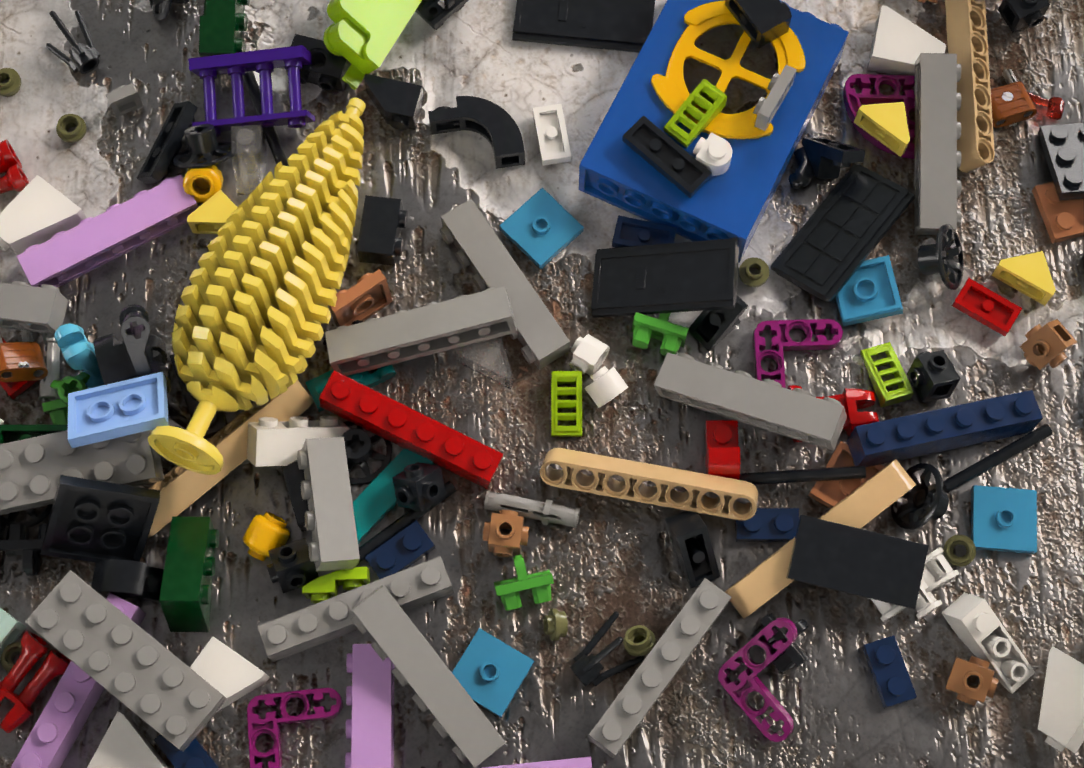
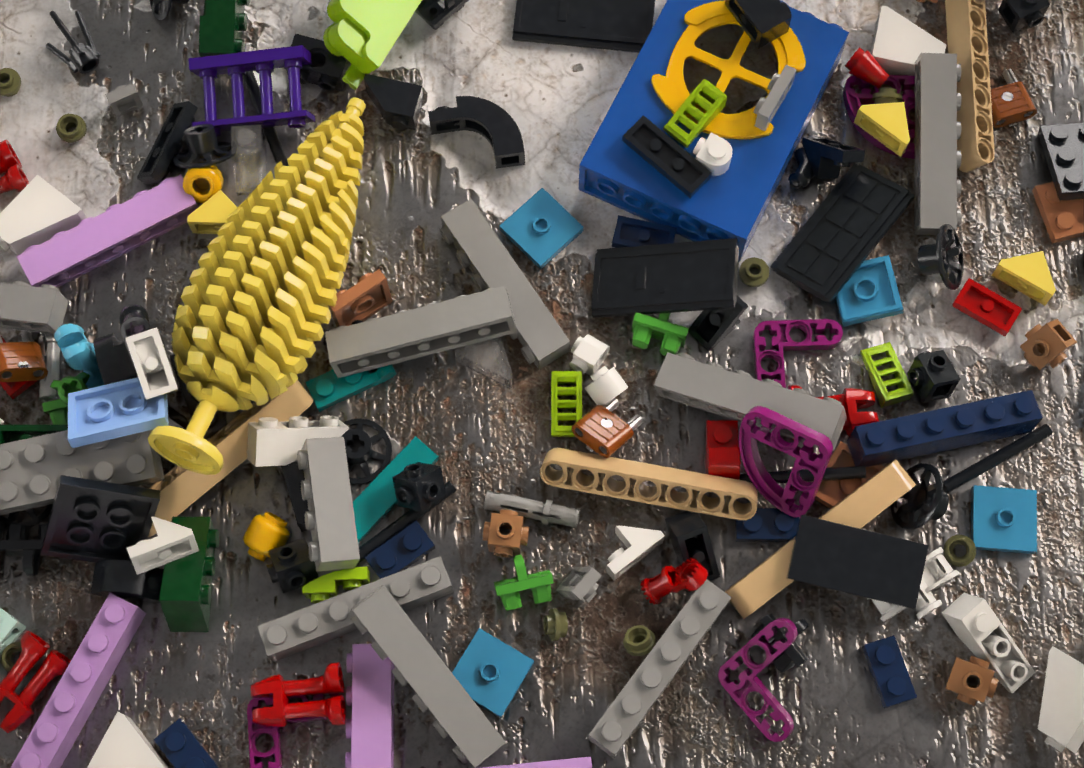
(126, 660): light grey brick -> none
(151, 363): none -> white slope
(170, 544): none -> white slope
(227, 671): white slope -> none
(275, 686): none -> red piece
(380, 230): black brick -> none
(410, 429): red brick -> none
(551, 134): white plate -> none
(580, 584): none -> light grey plate
(589, 667): black plant -> none
(604, 430): none -> dark orange piece
(639, 544): none -> white slope
(688, 575): none -> red connector
(804, 456): none -> magenta beam
(866, 67): none -> red cone
(886, 95): none -> olive plate
(1054, 105): clear red hand -> none

